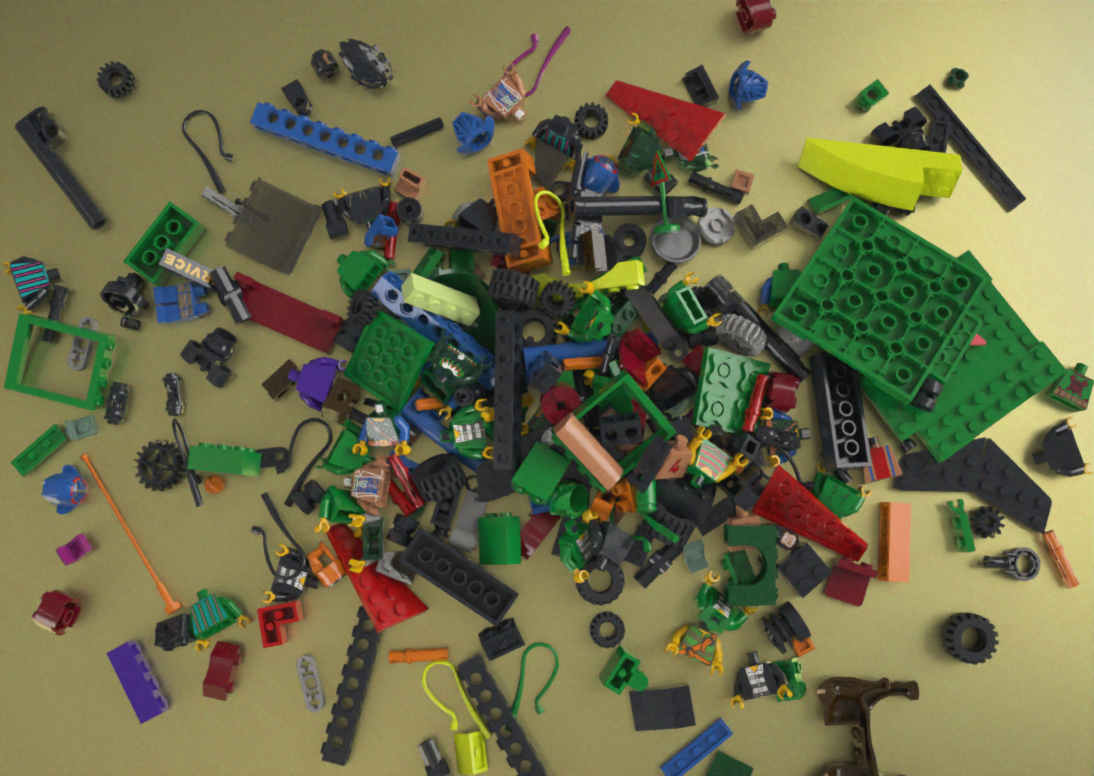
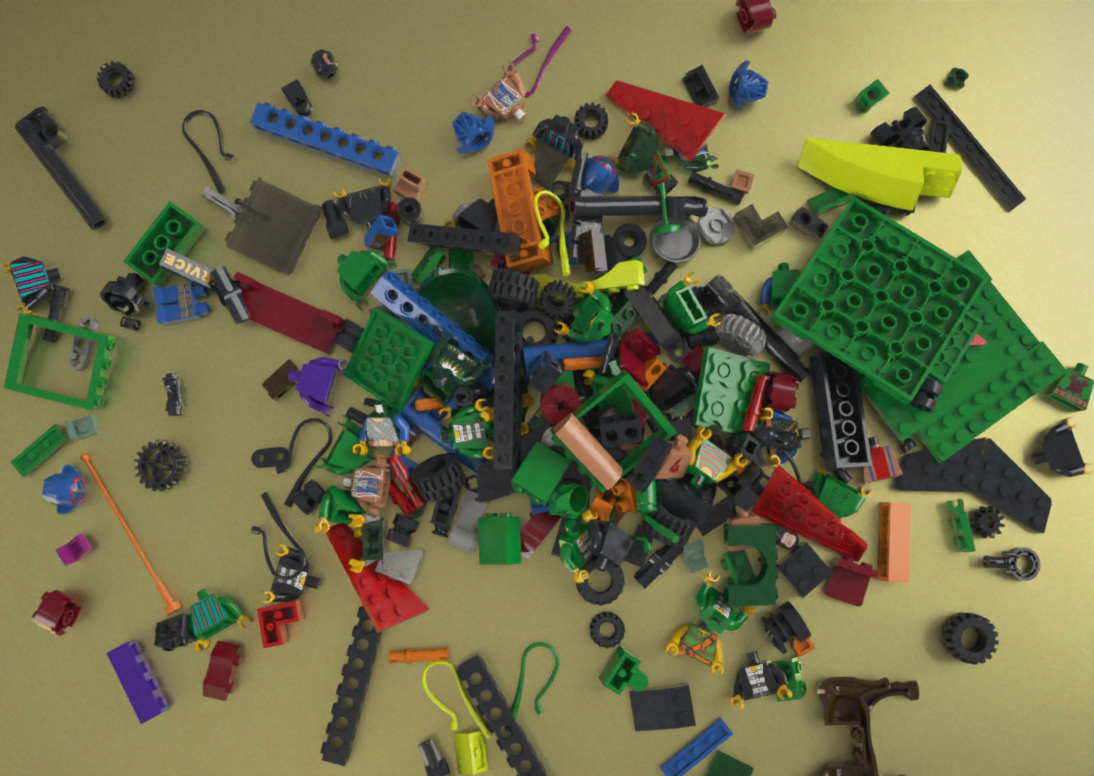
(118, 393): black piece -> none
(193, 478): black piece -> none
(210, 354): black beam -> none
(214, 484): orange tile -> none
(224, 459): green brick -> none
(320, 695): light grey beam -> none
(331, 573): orange piece -> none
(341, 391): dark brown brick -> none
(362, 307): black tyre -> none
(366, 63): black head -> none
(417, 132): black axle -> none
(440, 299): yellowish green brick -> none
(458, 576): black brick -> none
(501, 639): black bracket -> none
(1060, 558): orange pin -> none

